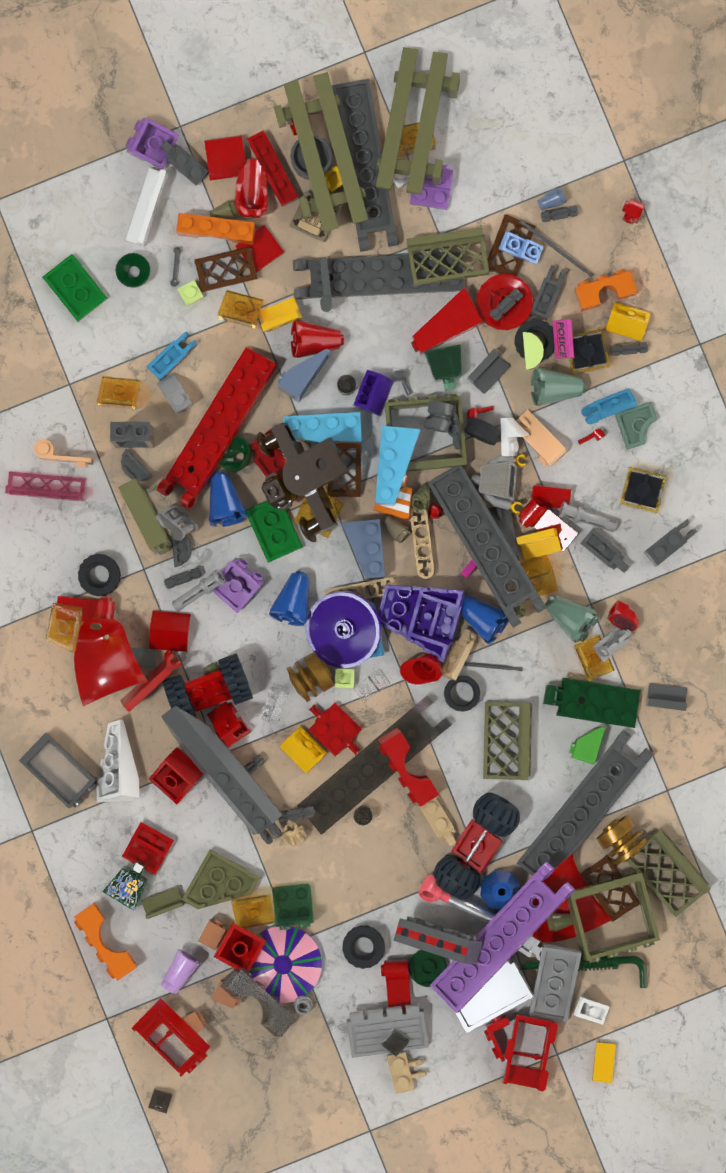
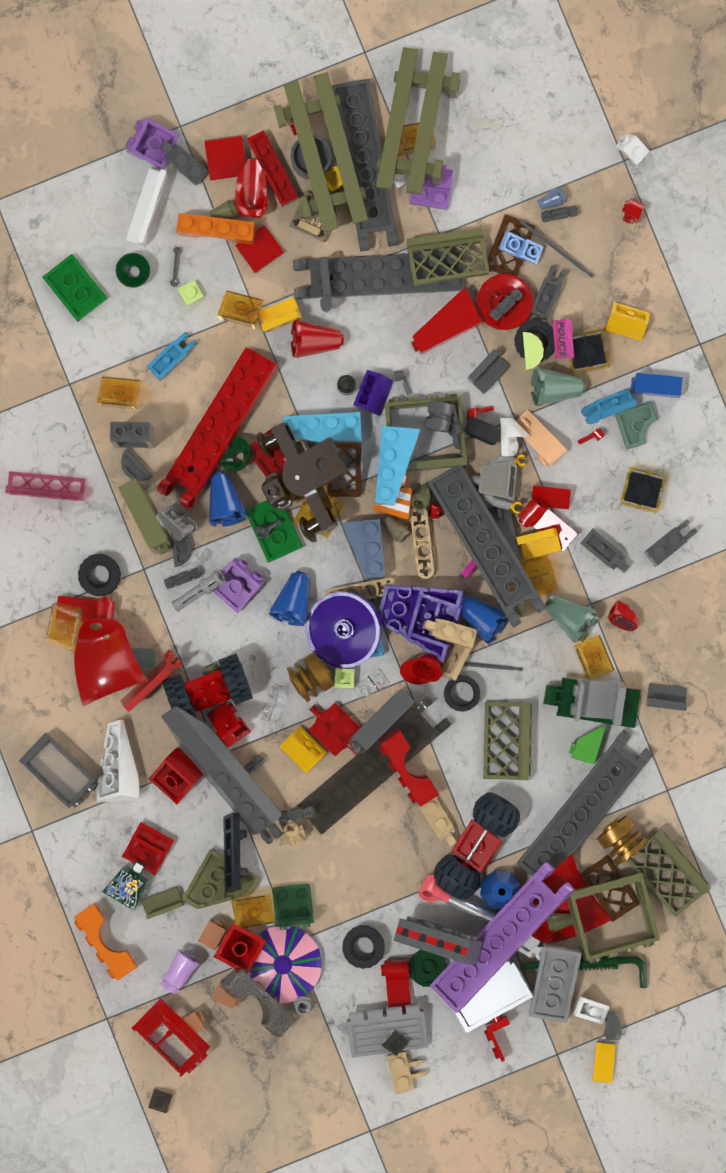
(46, 451): light nougat door -> none
(169, 631): red slope -> none
(175, 394): light grey slope -> none
(219, 284): reddish brown window -> none
(232, 869): none -> black hinge
(264, 531): none -> dark grey hand
(300, 377): sand blue slope -> none
(363, 815): clear smoke wheel -> none
(380, 722): none -> dark grey window
(445, 365): clear green torso -> none
(451, 632): none -> tan hinge
(523, 1075): red piece -> none
(579, 515): light grey pin -> none
(598, 700): none -> light grey panel
(611, 643): light grey hinge -> none
(613, 1026): none -> dark grey cone
(621, 283): orange arch -> none
(626, 349): dark grey axle -> none
(632, 148): none -> white bracket
(657, 385): none -> blue brick

